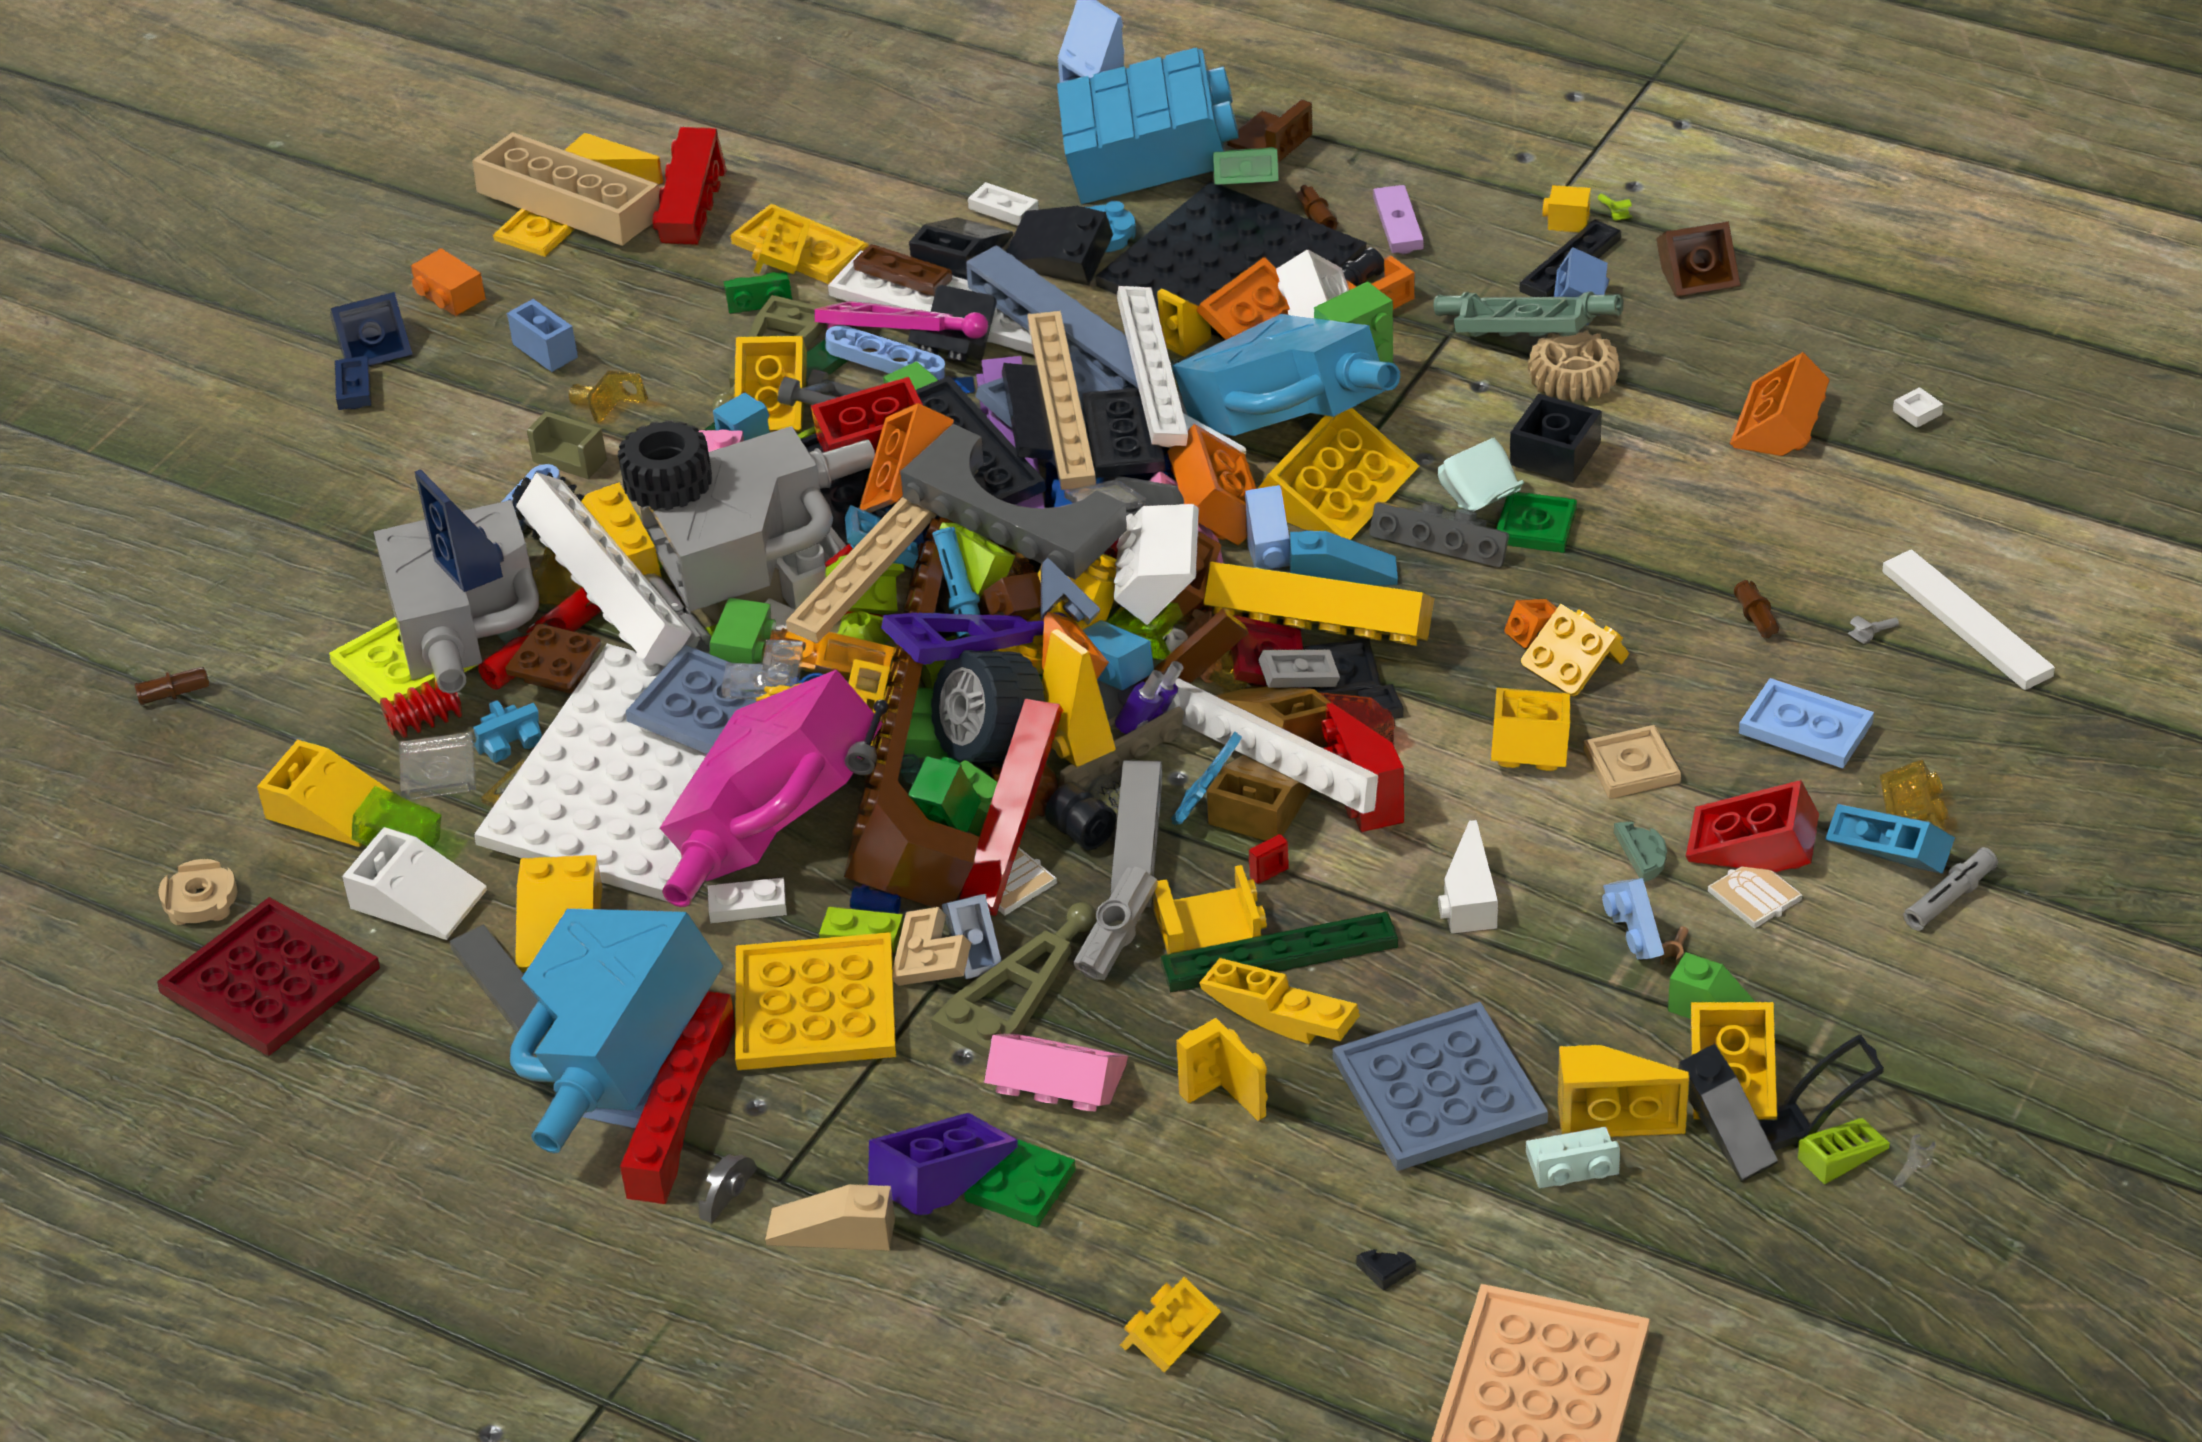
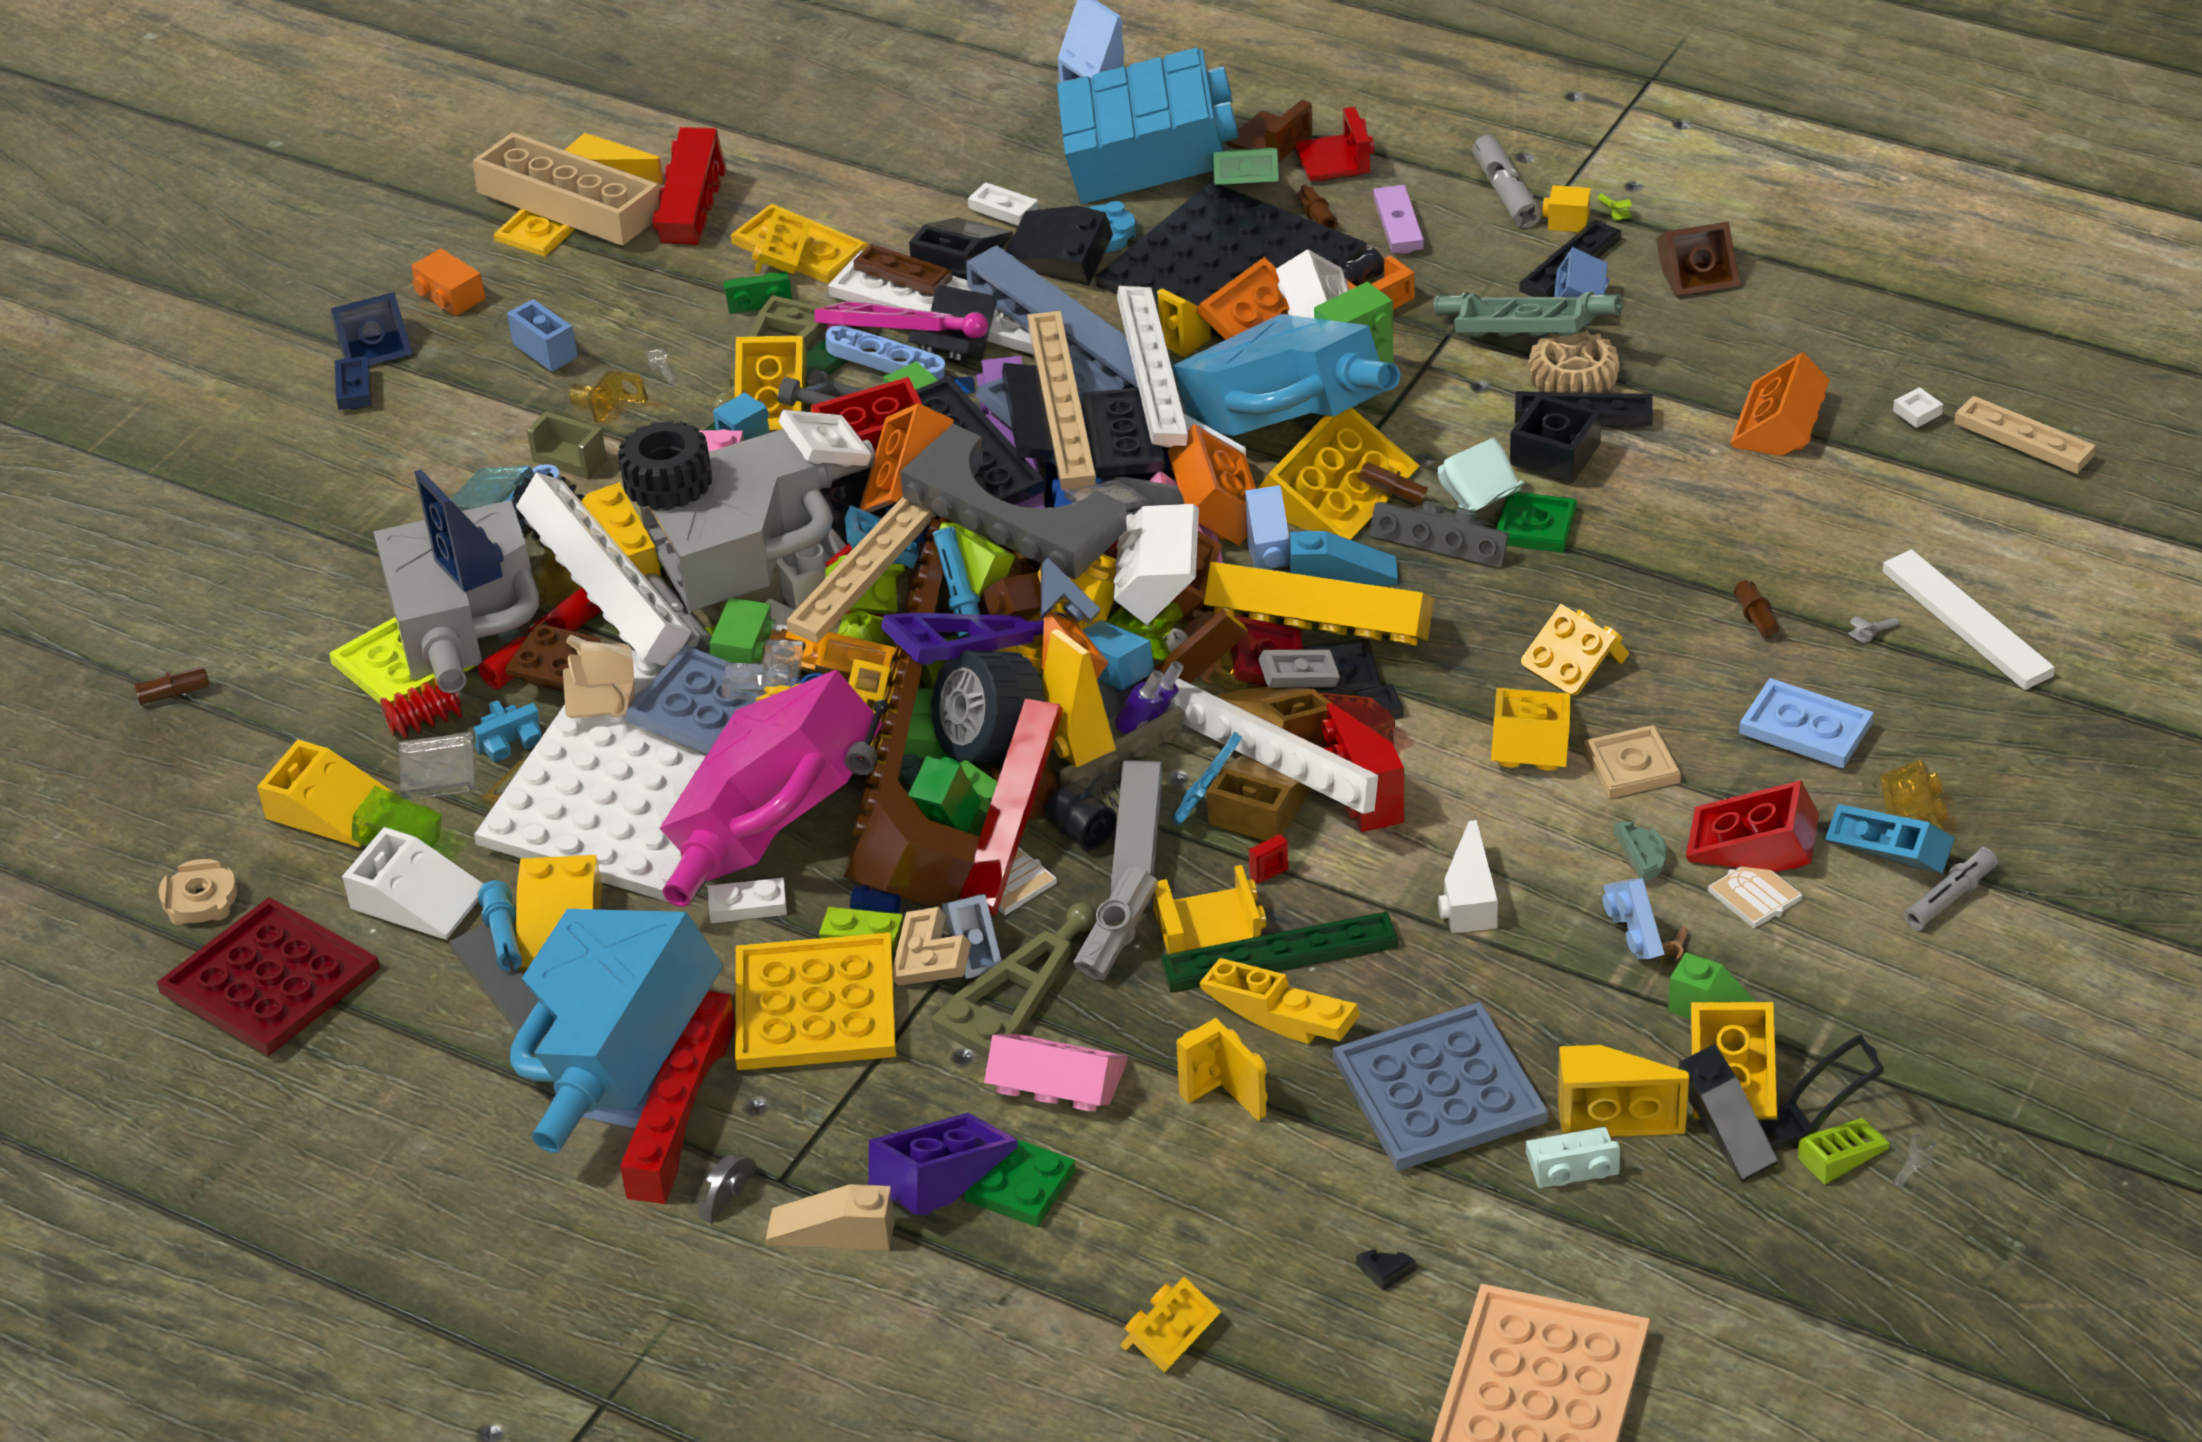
(491, 486): none -> clear light blue tile
(499, 916): none -> dark azure pin
(598, 679): none -> tan piece
(658, 360): none -> clear hand
(824, 438): none -> white plate
(1338, 154): none -> red bracket
(1392, 483): none -> reddish brown axle
(1506, 181): none -> light grey piece
(1528, 619): orange bracket -> none
(1615, 407): none -> black plate
(2025, 434): none -> tan plate

